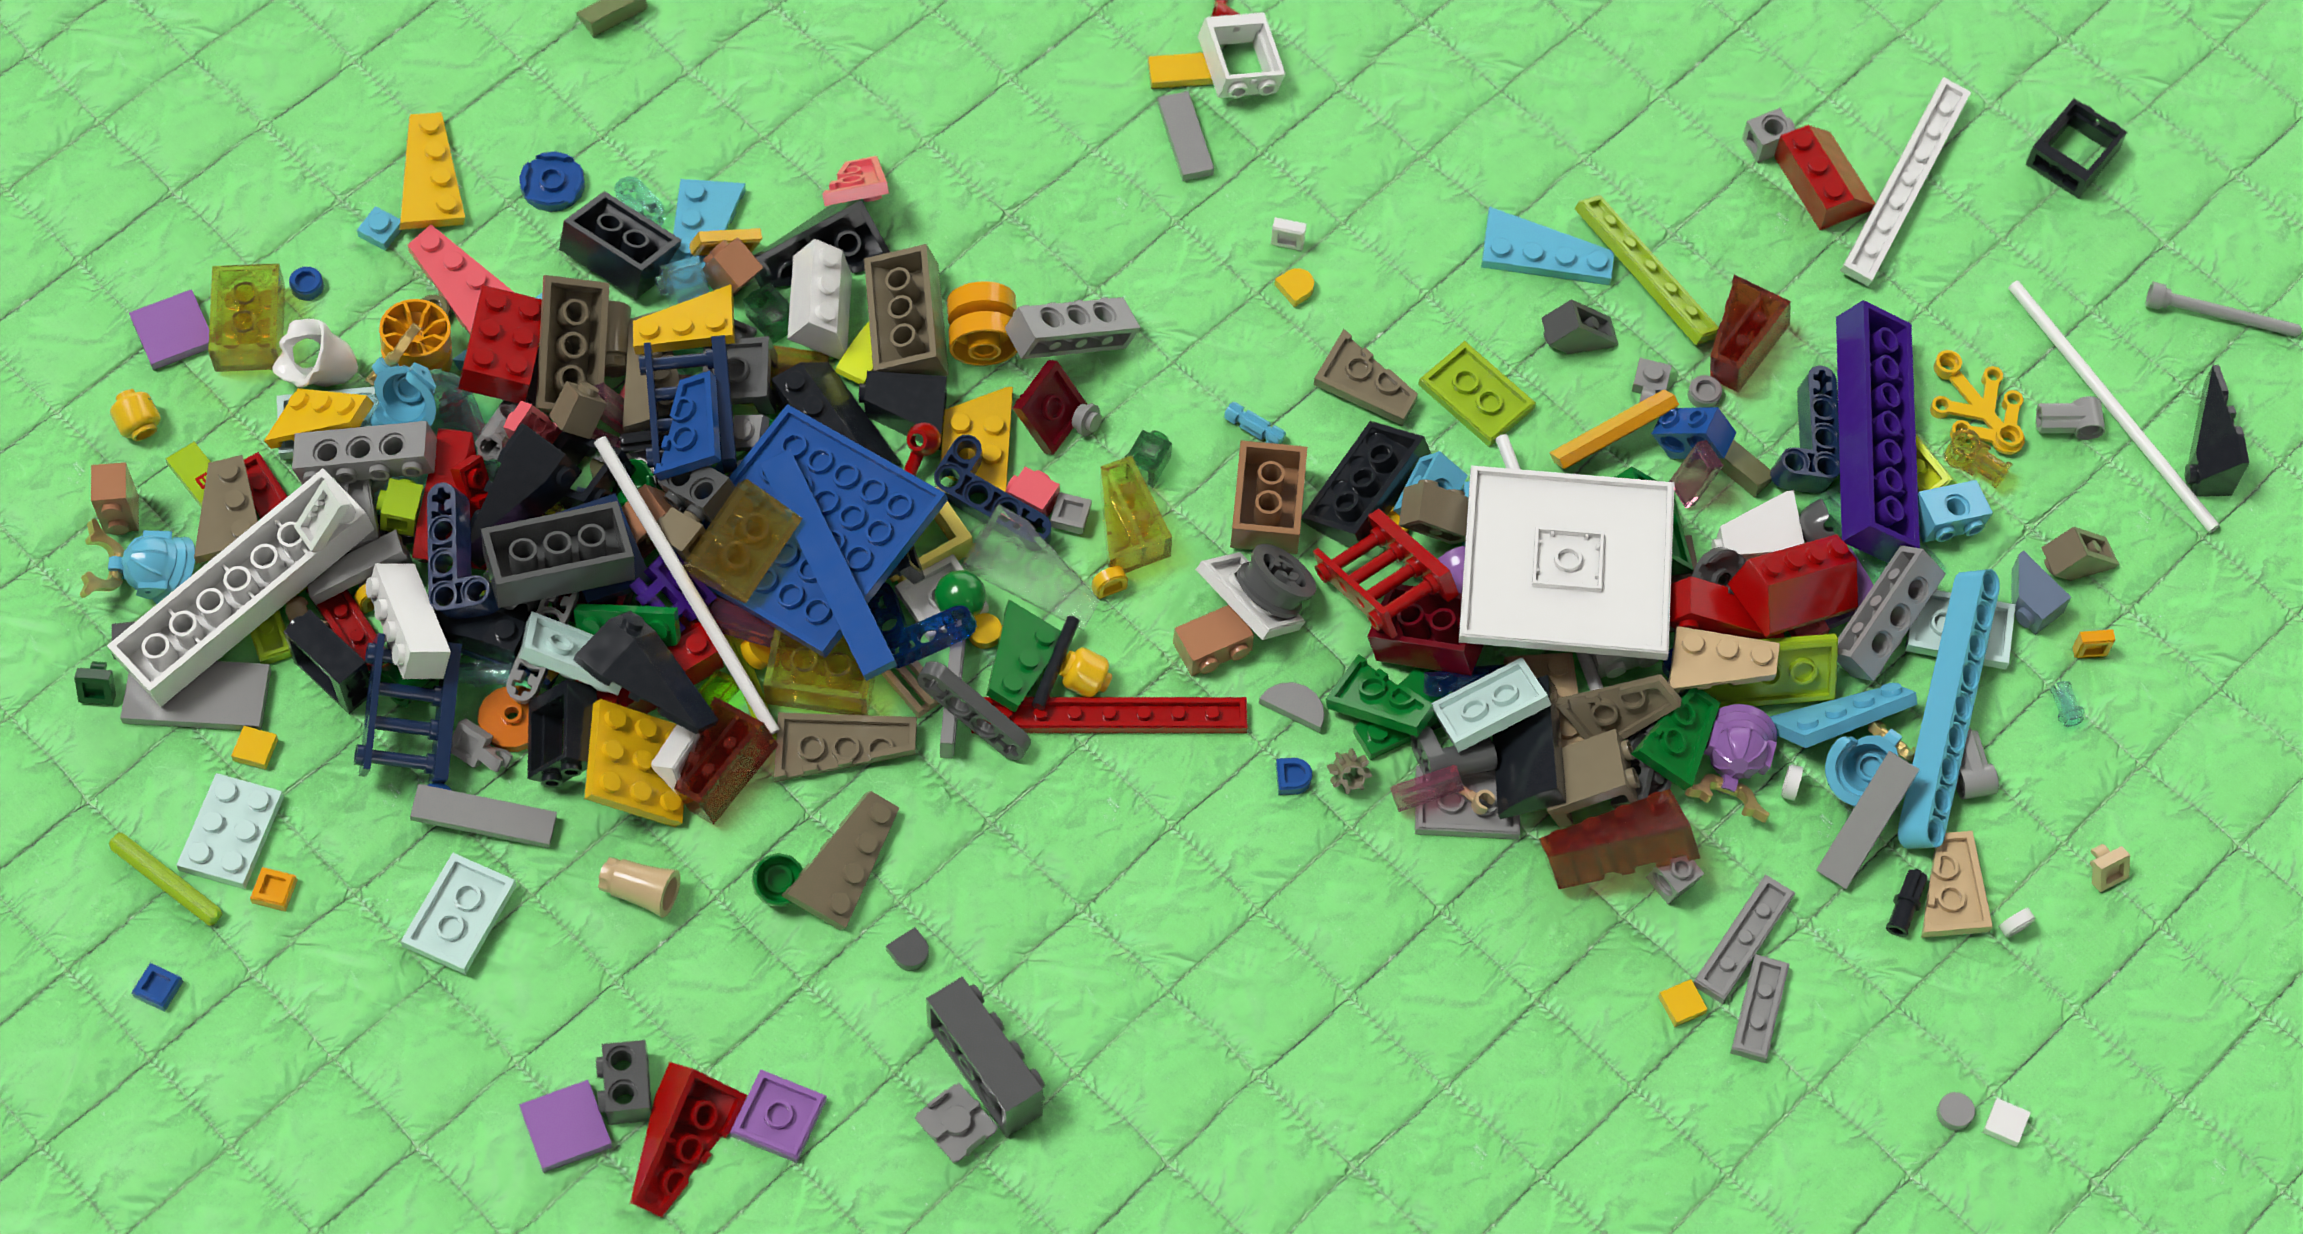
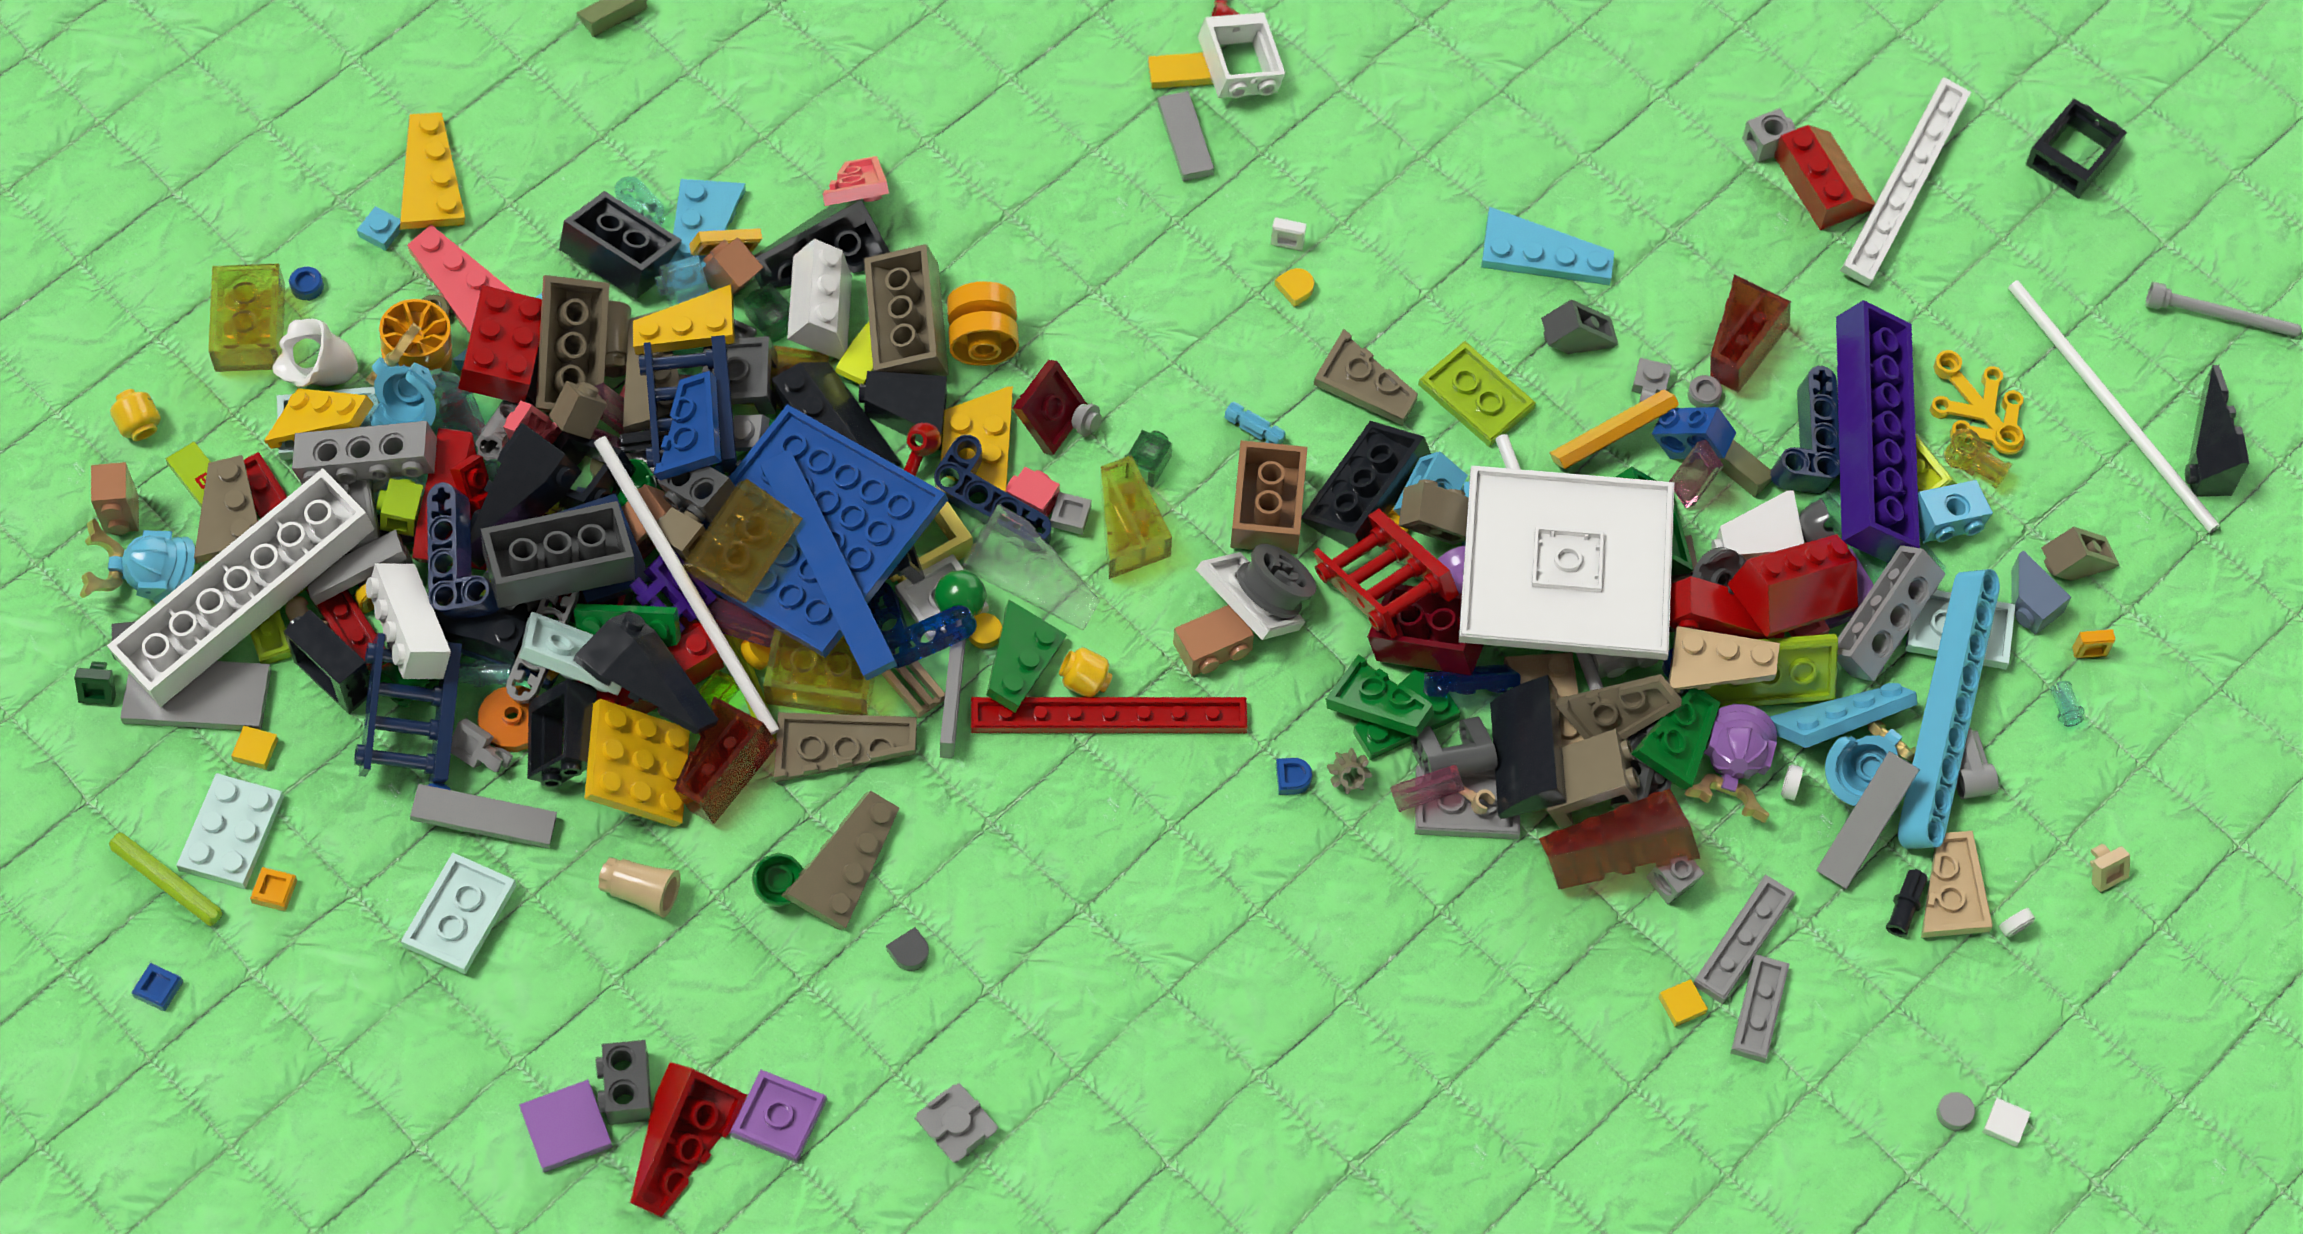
(171, 329): medium lavender tile -> none
(323, 515): white tile -> none
(552, 181): blue tile -> none
(674, 754): white slope -> none
(948, 687): dark grey beam -> none
(985, 1055): dark grey brick -> none
(1055, 662): black bar -> none
(1072, 327): light grey brick -> none
(1109, 582): yellow tile -> none
(1295, 703): light grey tile -> none
(1490, 704): light aqua plate -> none
(1647, 269): lime tile -> none
(2080, 417): light grey piece -> none

